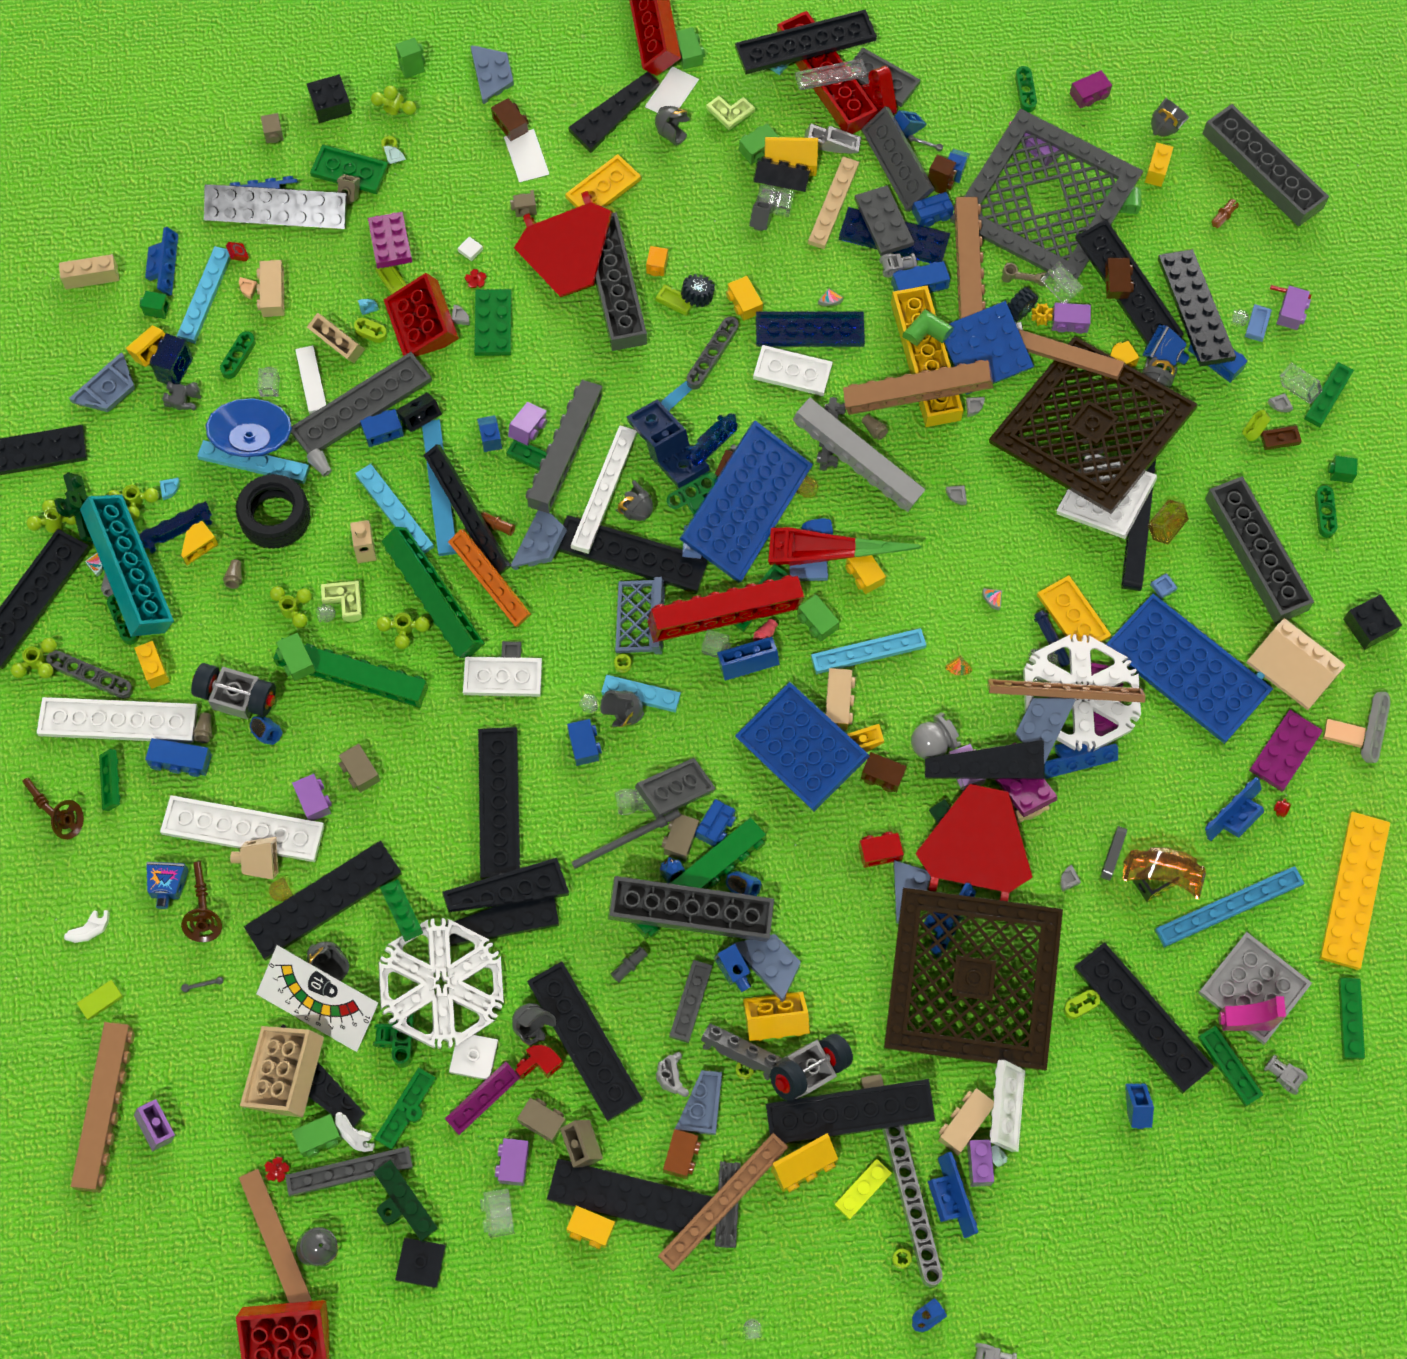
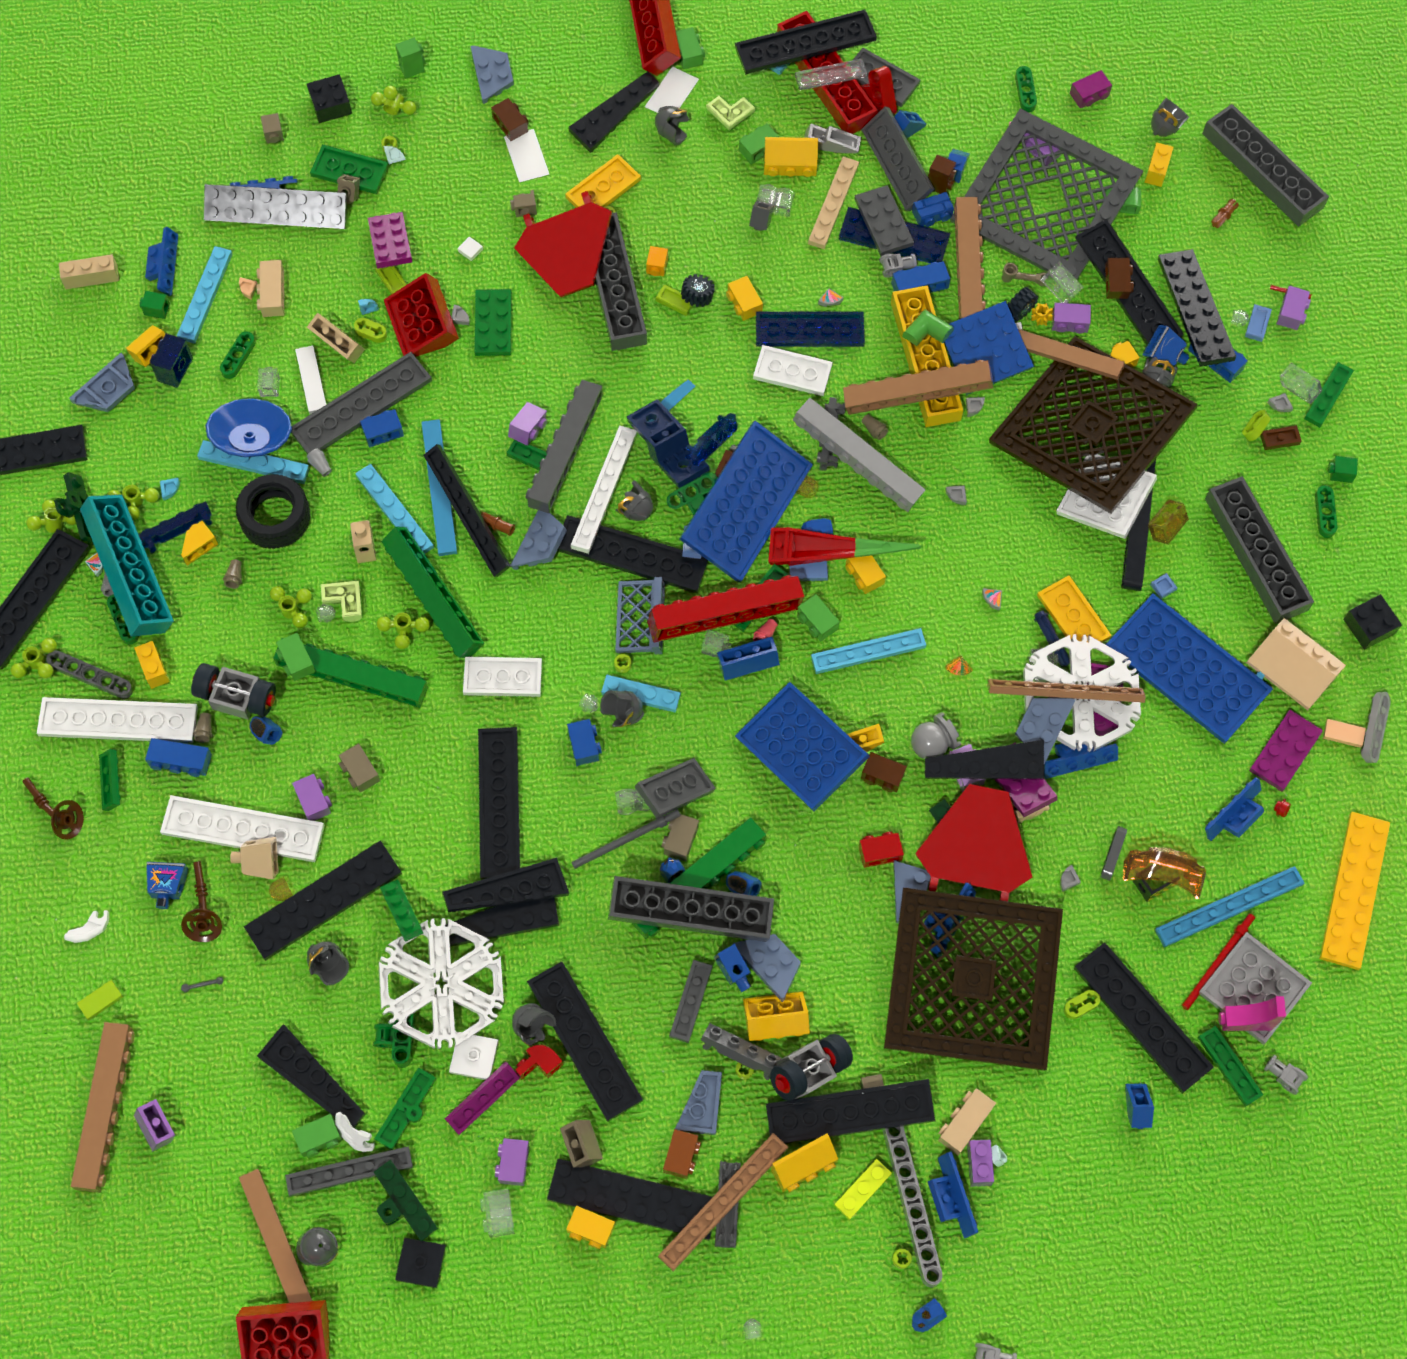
(180, 394): dark grey animal -> none
(237, 251): red tile -> none
(276, 1169): red plant -> none
(282, 1071): tan slope -> none
(317, 998): white sticker -> none
(418, 412): black brick -> none
(475, 279): red plant -> none
(489, 433): blue slope -> none
(489, 578): orange plate -> none
(511, 649): dark grey tile -> none
(541, 1119): dark tan brick -> none
(629, 964): dark grey pin -> none
(668, 1075): light grey piece -> none
(713, 344): dark grey beam -> none
(715, 823): blue brick -> none
(781, 174): black brick -> none
(839, 697): tan brick -> none
(939, 147): dark grey hinge -> none
(1007, 1106): white plate -> none
(1239, 932): none -> red bar
(1351, 1018): green plate -> none

